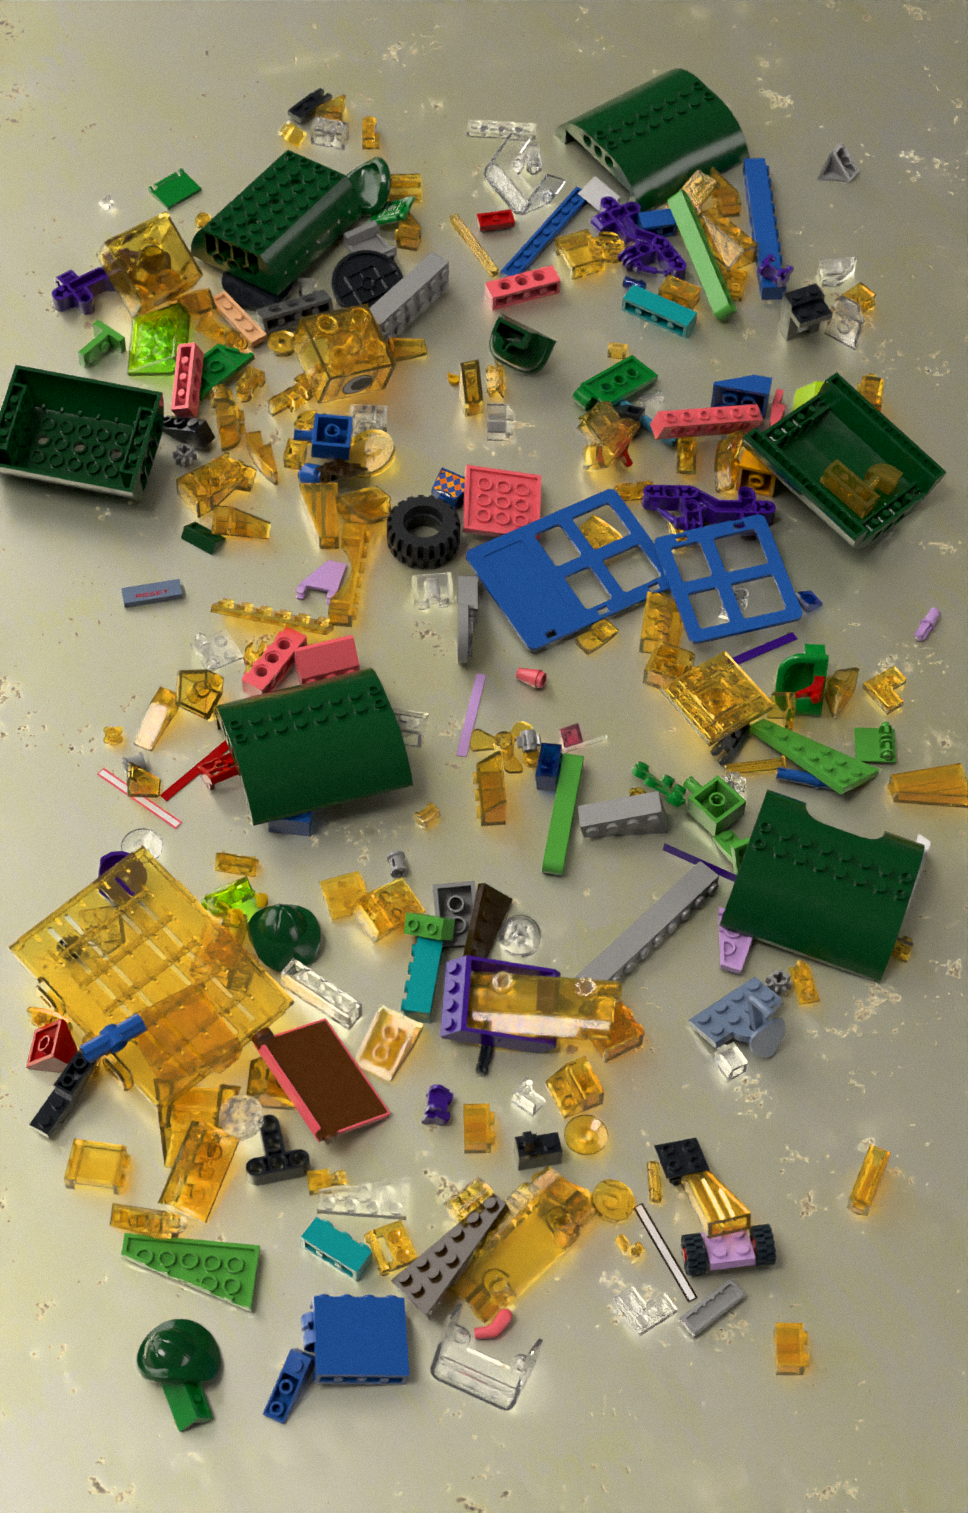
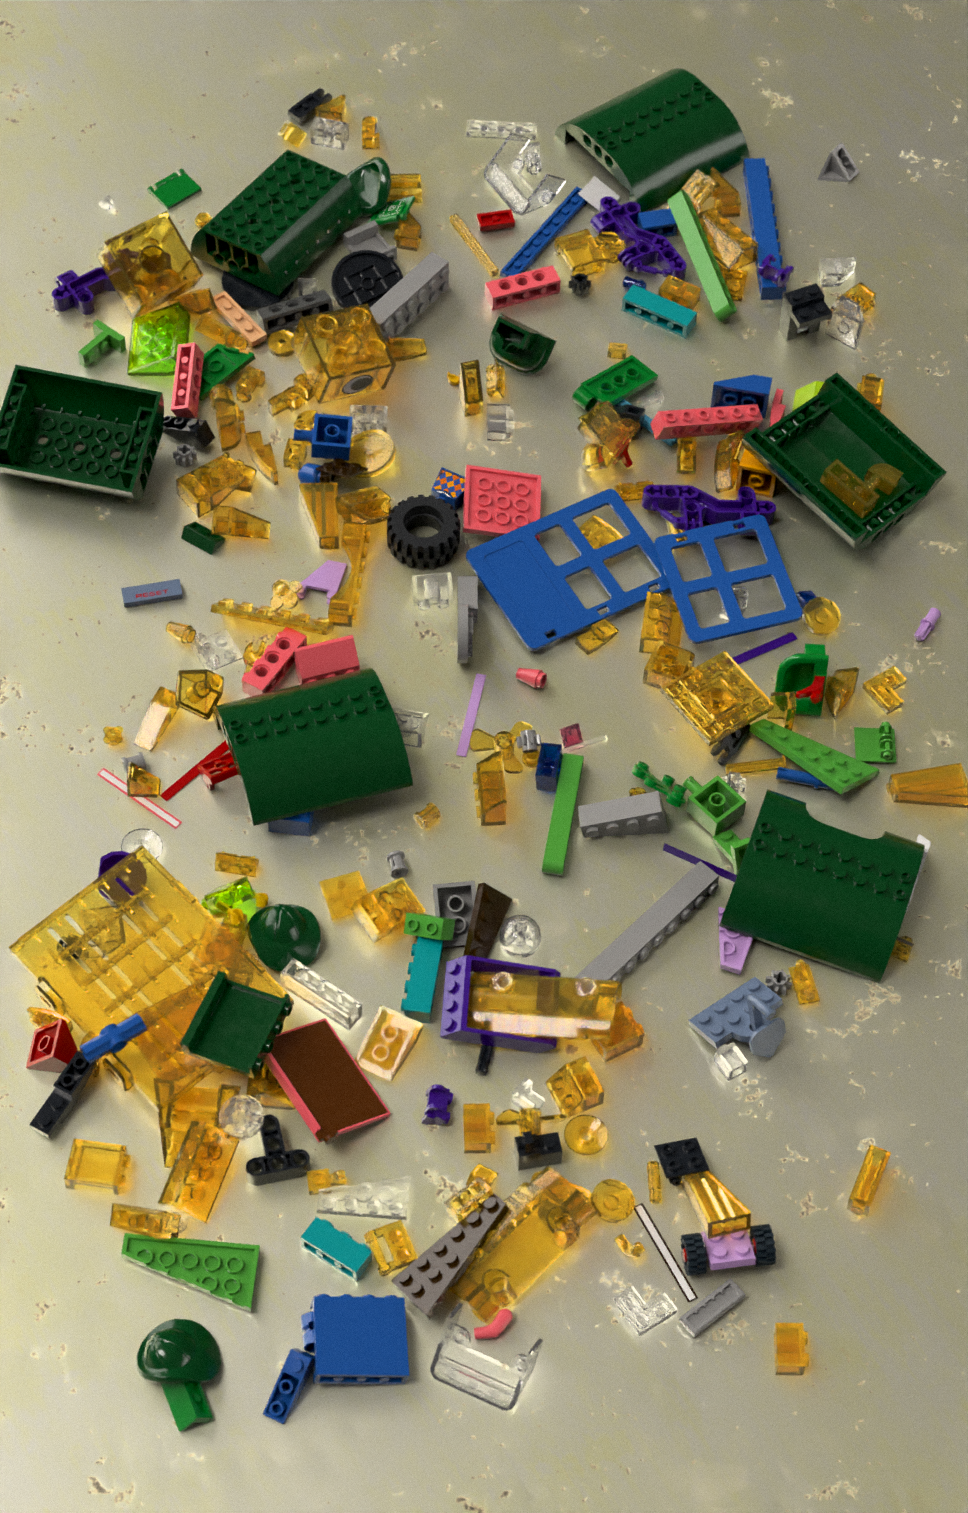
(181, 632): none -> clear yellow cone
(235, 1026): none -> dark green panel
(285, 594): none -> clear yellow plate
(484, 1173): none -> clear yellow slope
(528, 1119): none -> clear yellow piece
(579, 284): none -> black gear
(821, 616): none -> clear yellow tile

